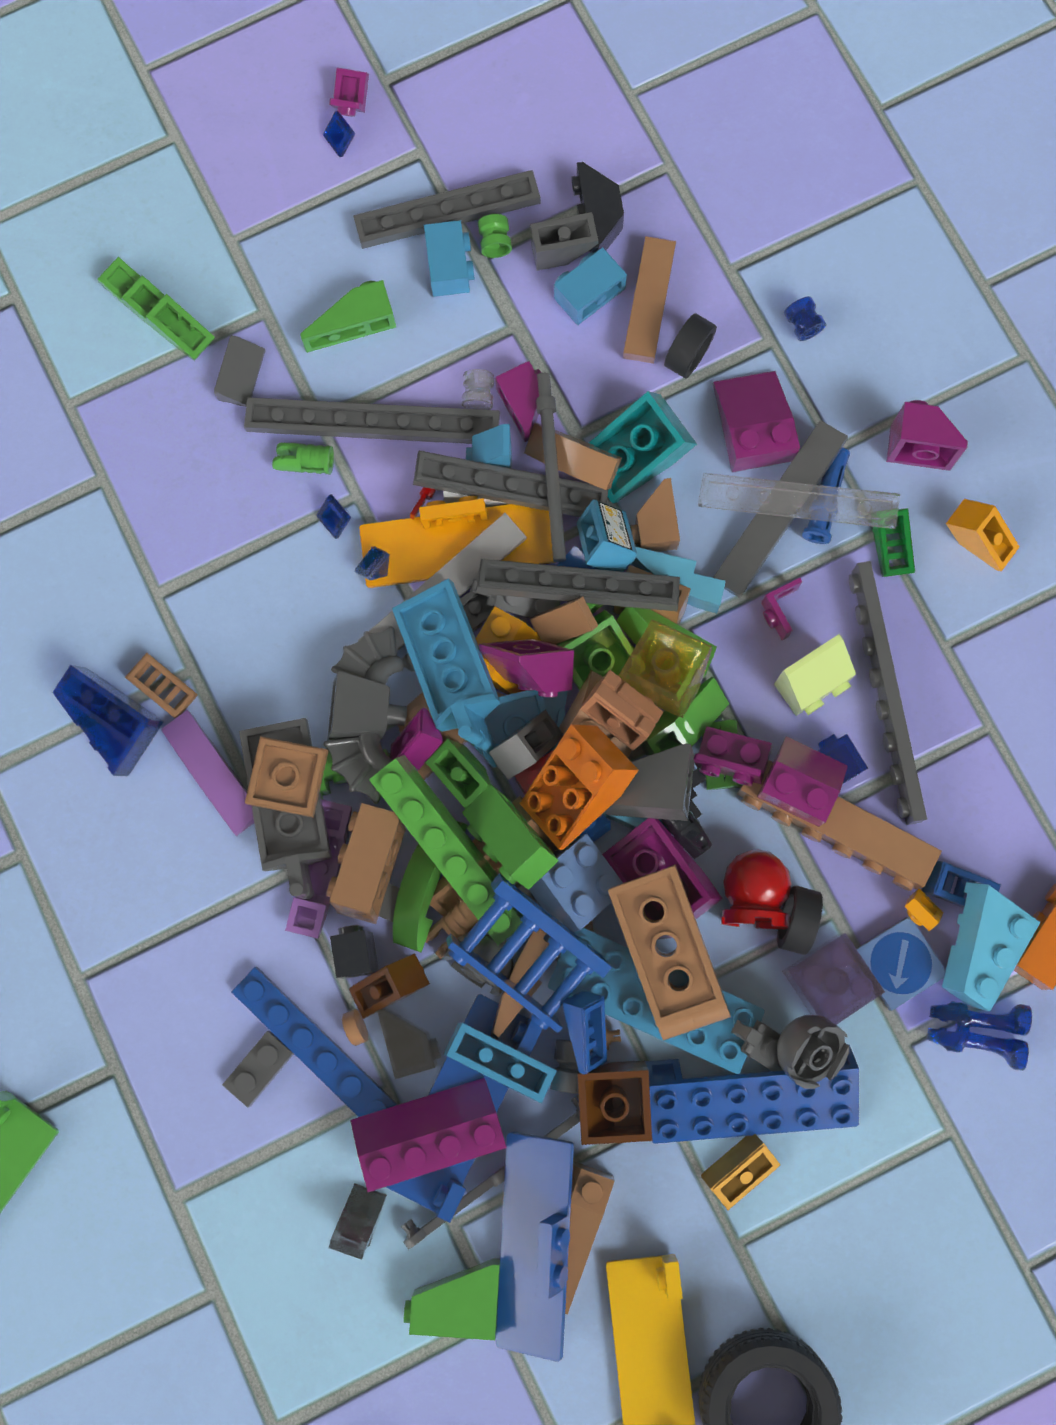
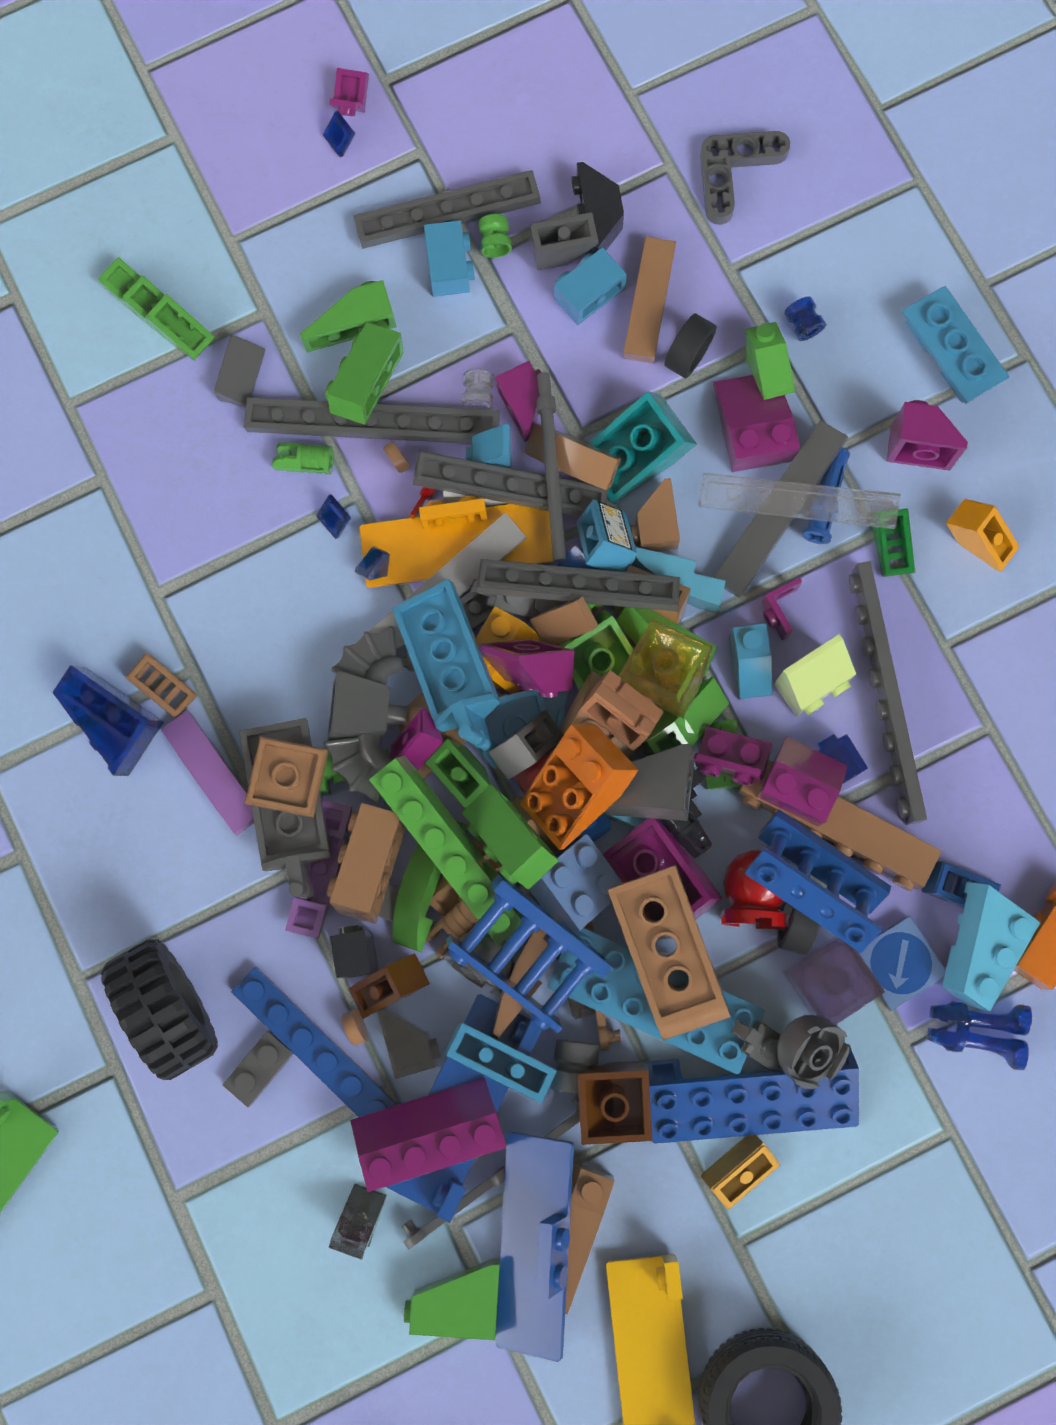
(159, 1009): none -> black tyre
(364, 373): none -> bright green brick
(396, 457): none -> medium nougat tile
(586, 1019): blue slope -> none
(723, 163): none -> dark grey beam
(751, 661): none -> dark azure slope
(769, 360): none -> bright green slope
(827, 865): none -> blue fence
(923, 910): light orange plate -> none
(954, 345): none -> dark azure brick

